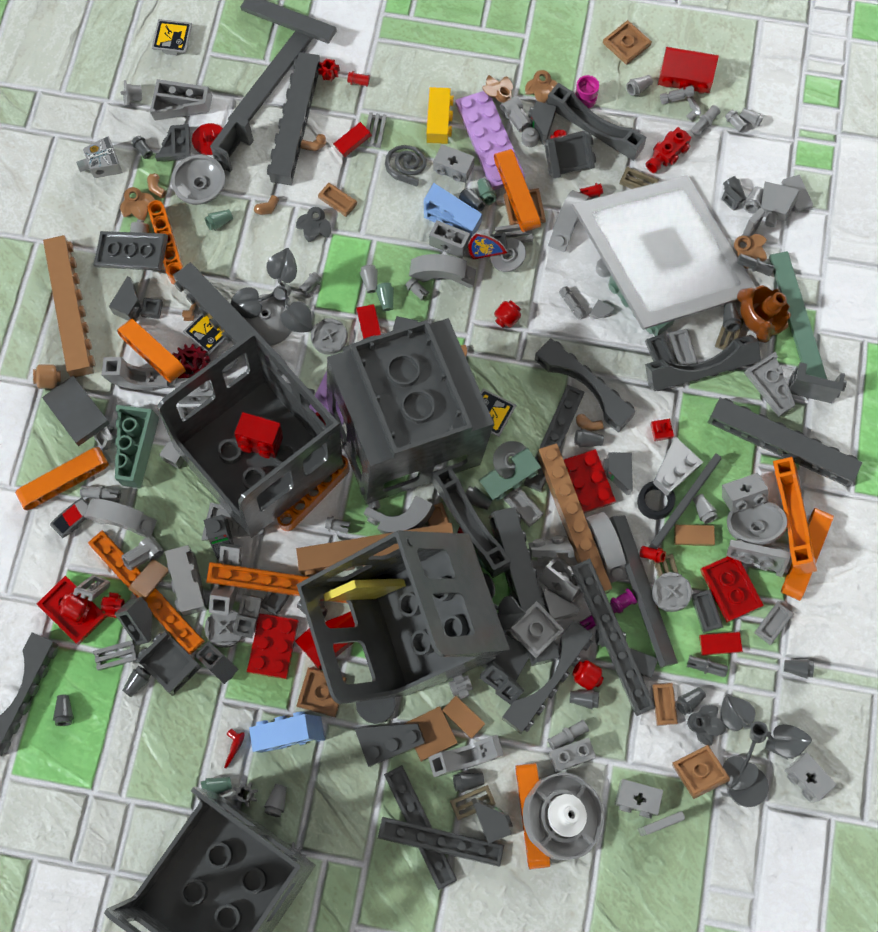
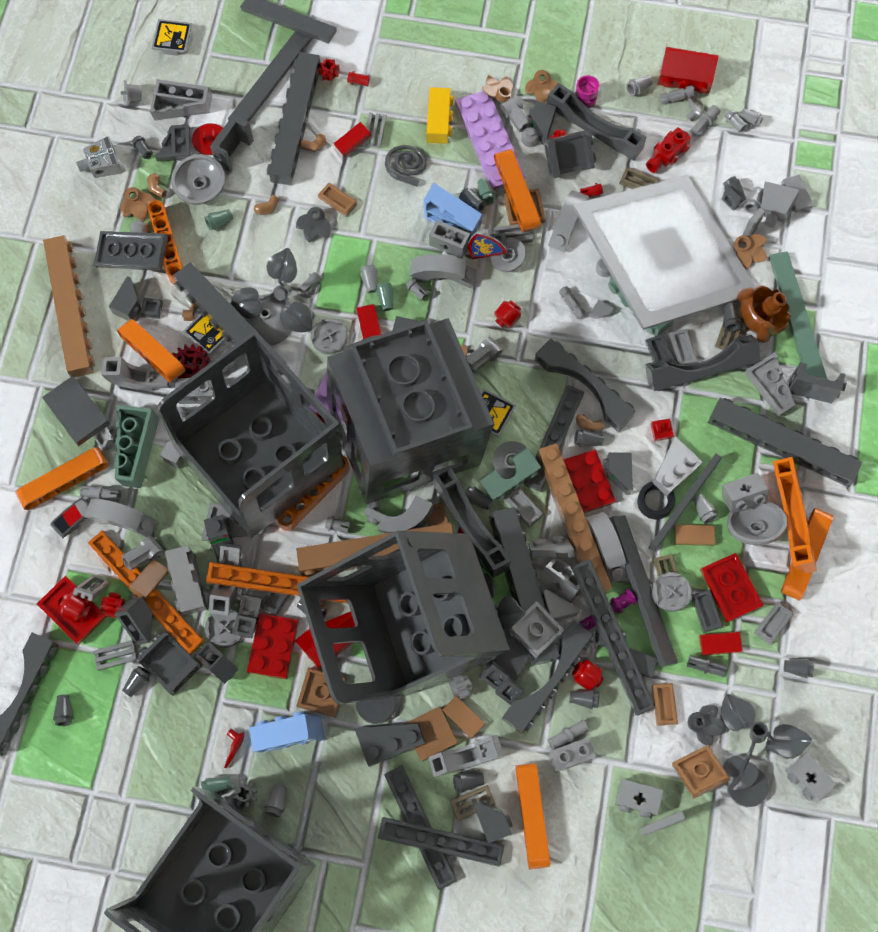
(46, 376): medium nougat head -> none
(258, 435): red brick -> none
(364, 589): light yellow tile -> none
(453, 163): light grey brick -> none
(487, 351): none -> light grey piece
(563, 816): light grey piece -> none
(627, 42): medium nougat tile -> none
(657, 555): red pin -> none
(688, 702): dark grey cone -> none
(755, 264): dark grey axle -> none
(765, 557): light grey wing -> none

